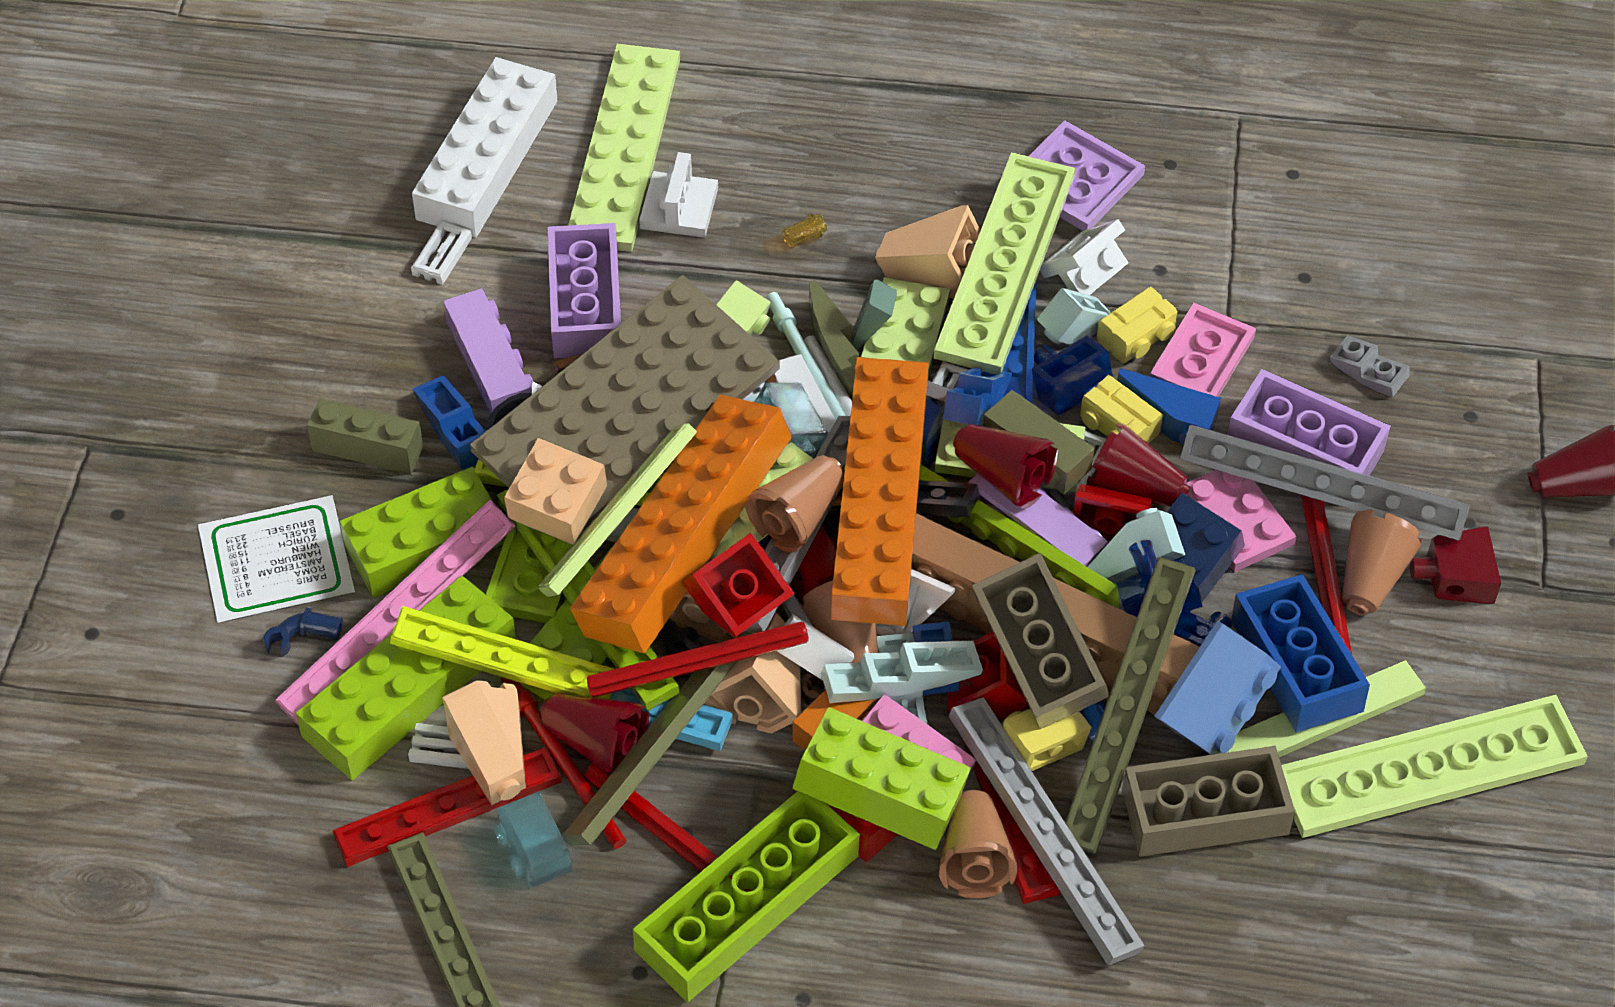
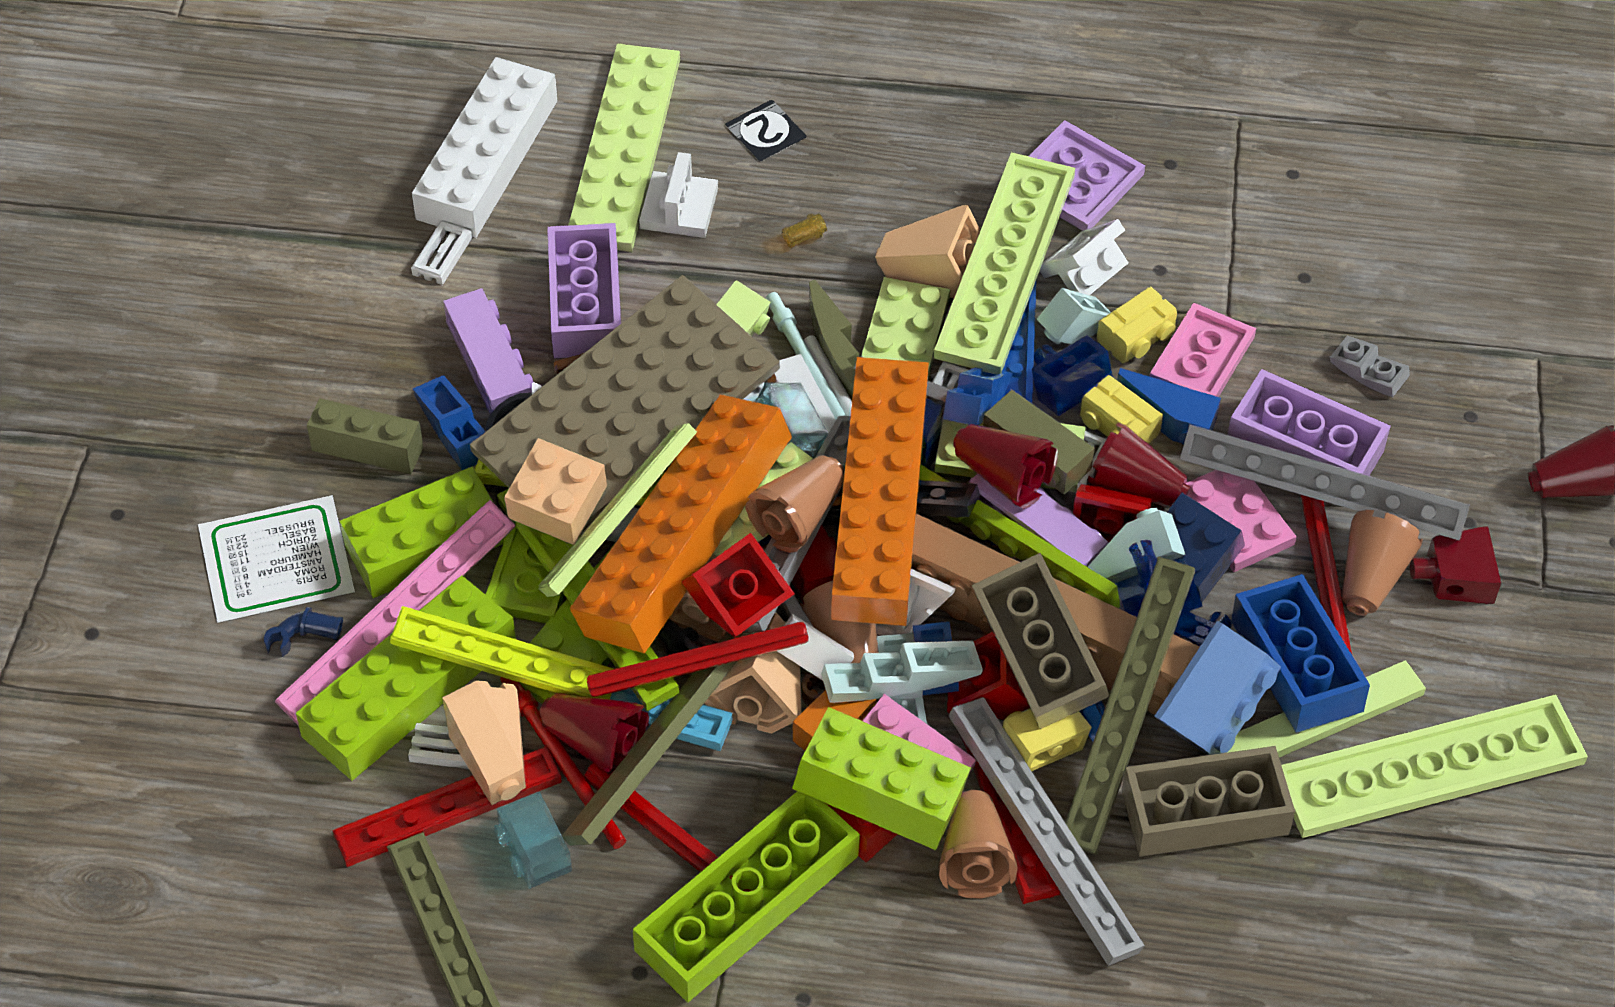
(765, 130): none -> sticker
(874, 312): sand green slope -> none

